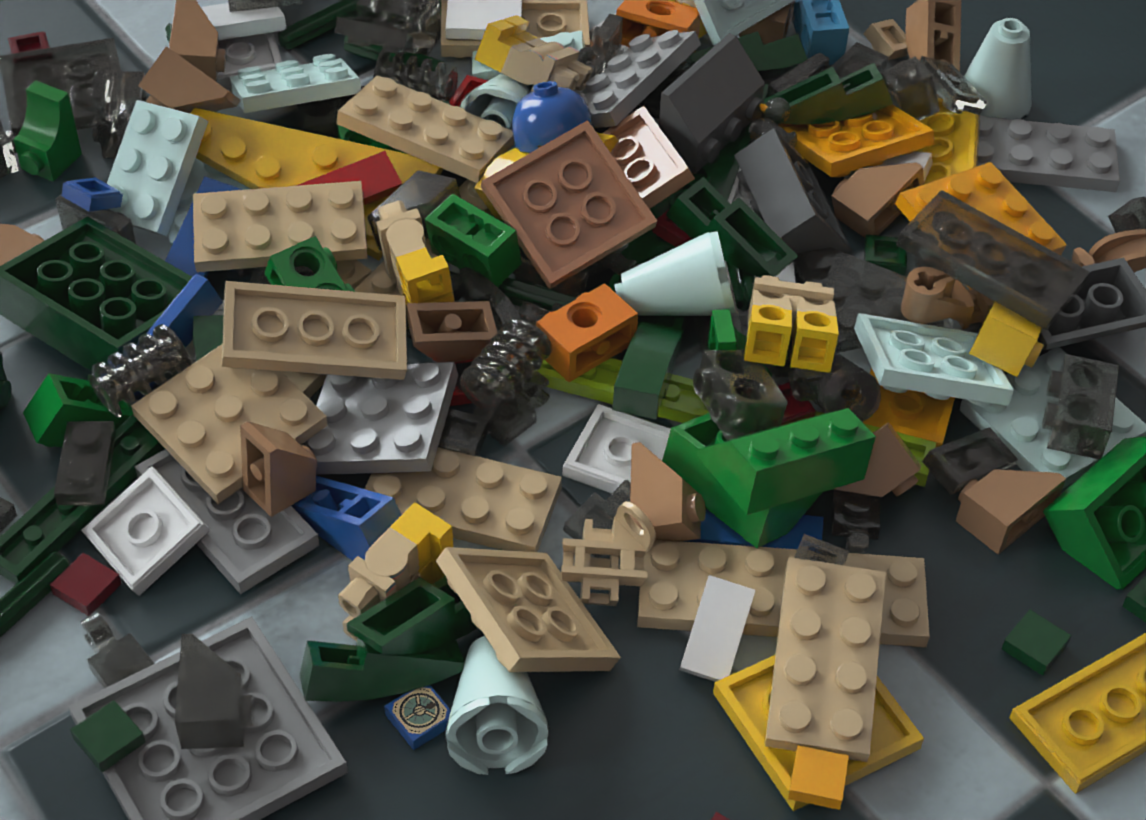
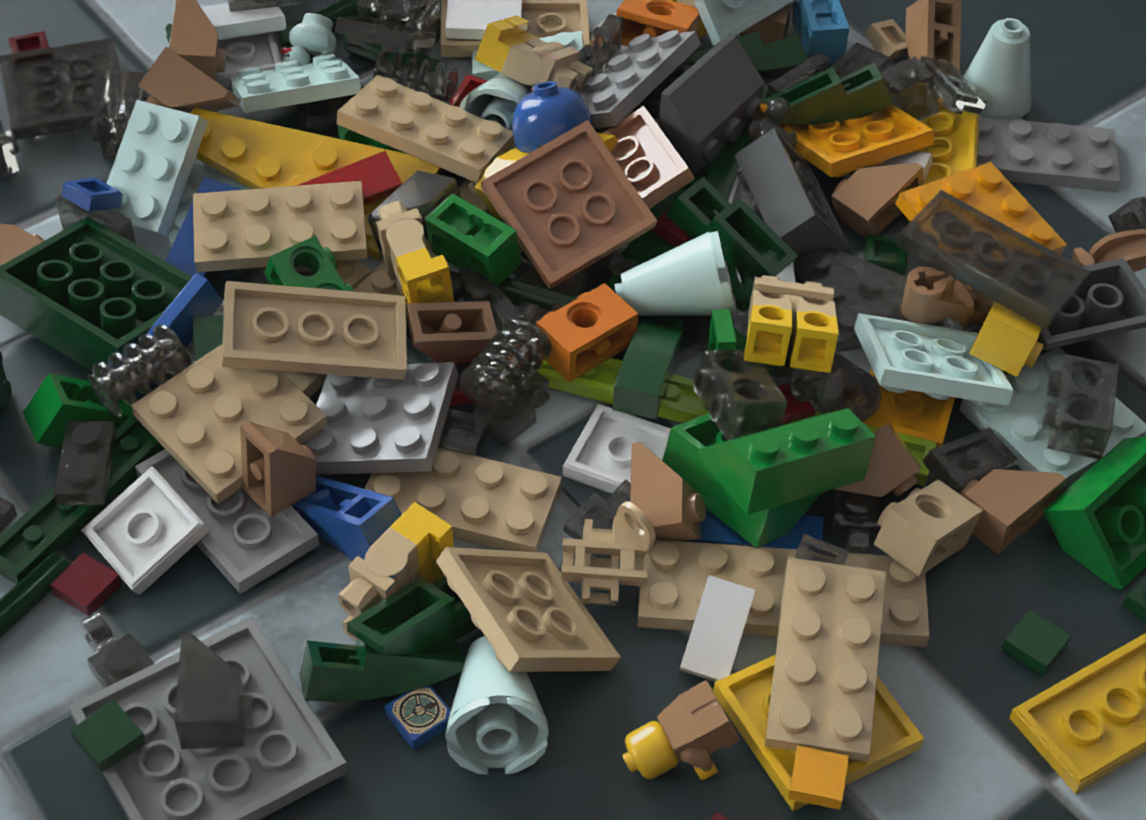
(49, 133): green arch -> none
(310, 38): none -> light aqua animal
(687, 731): none -> medium nougat piece
(927, 527): none -> tan brick

